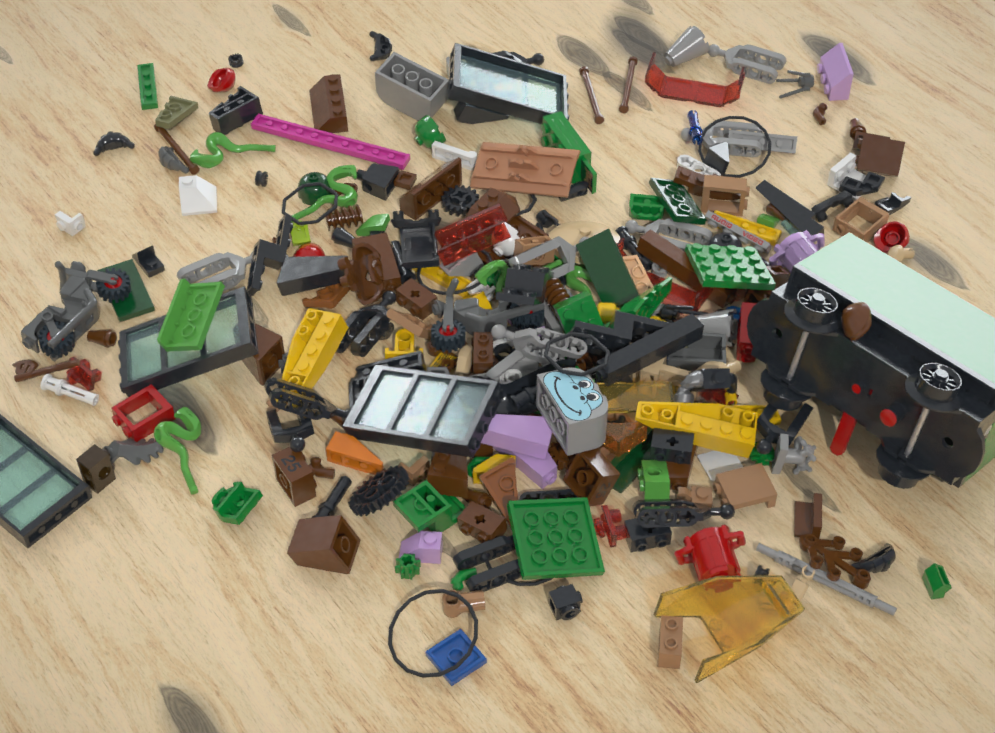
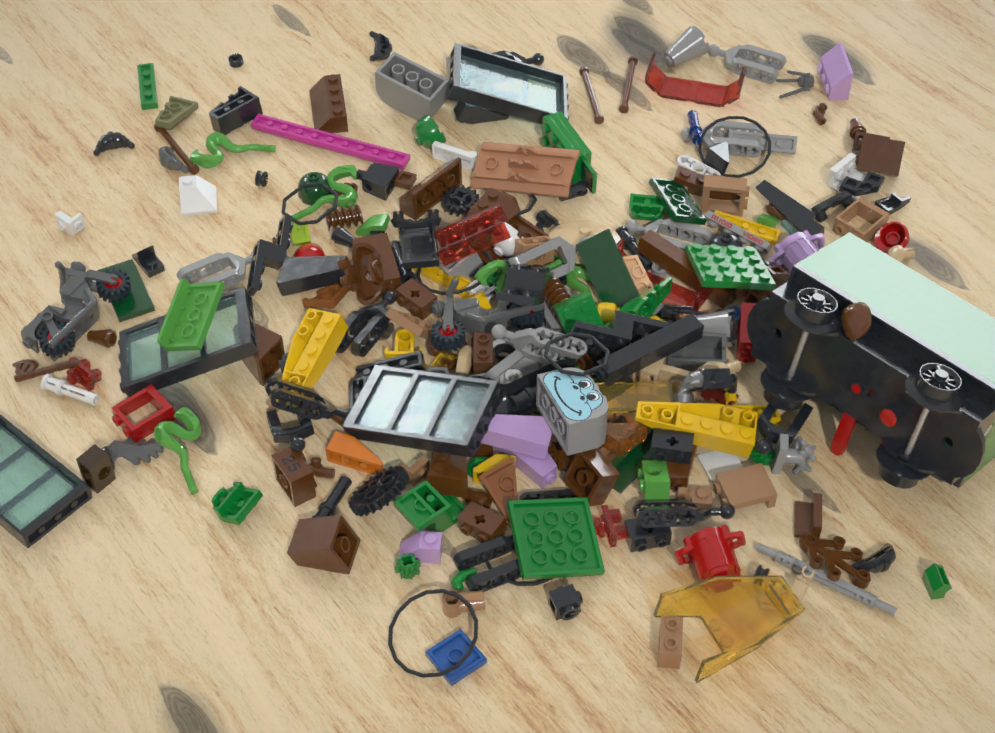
(222, 80): red hat -> none

